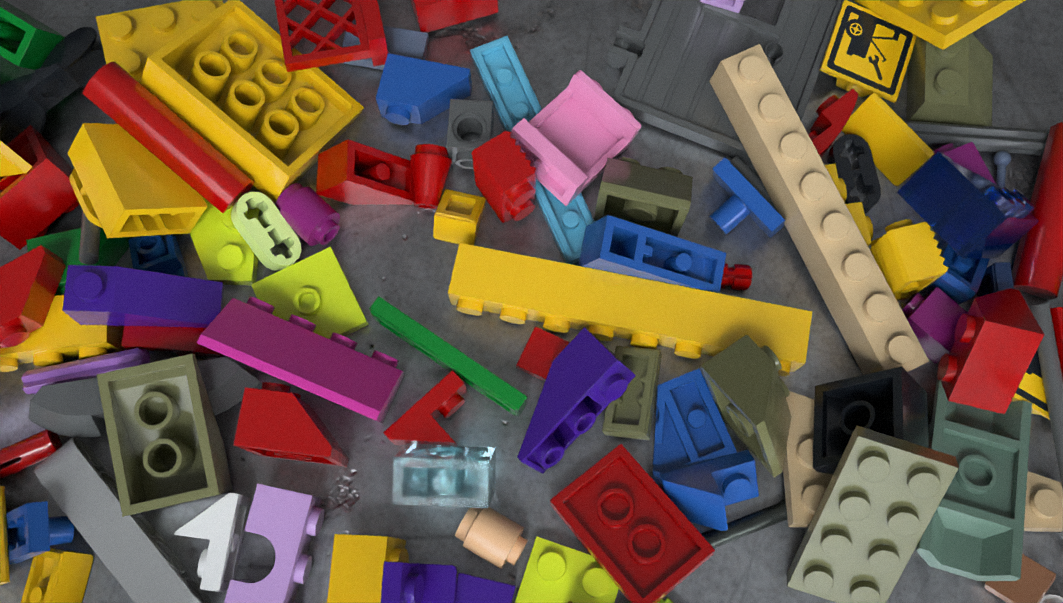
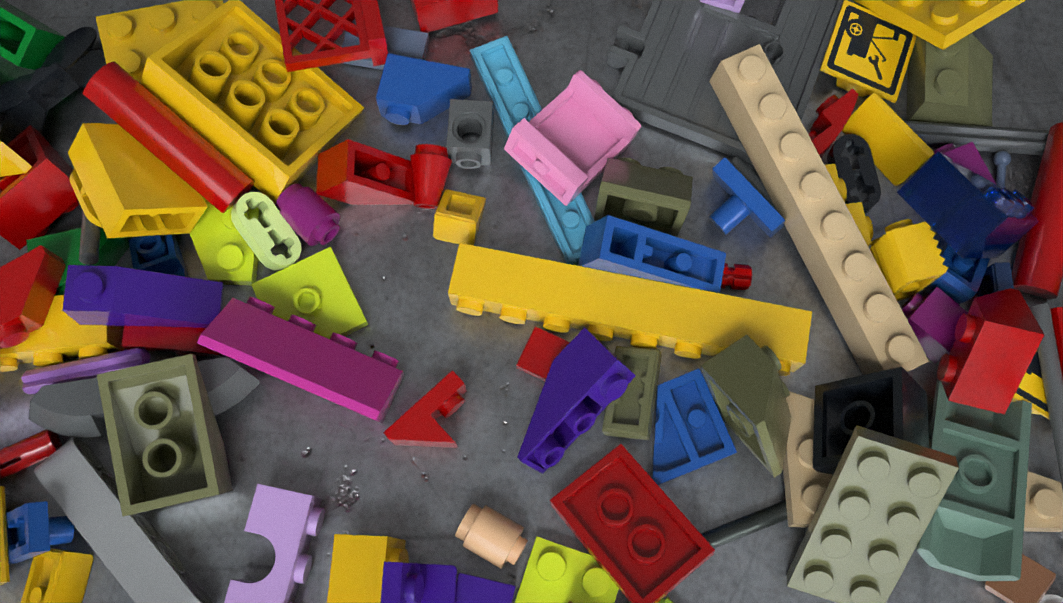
(224, 527): white slope -> none
(284, 427): red slope -> none
(444, 476): clear light blue brick -> none
(448, 357): green tile -> none
(505, 177): red brick -> none
(709, 486): blue slope -> none

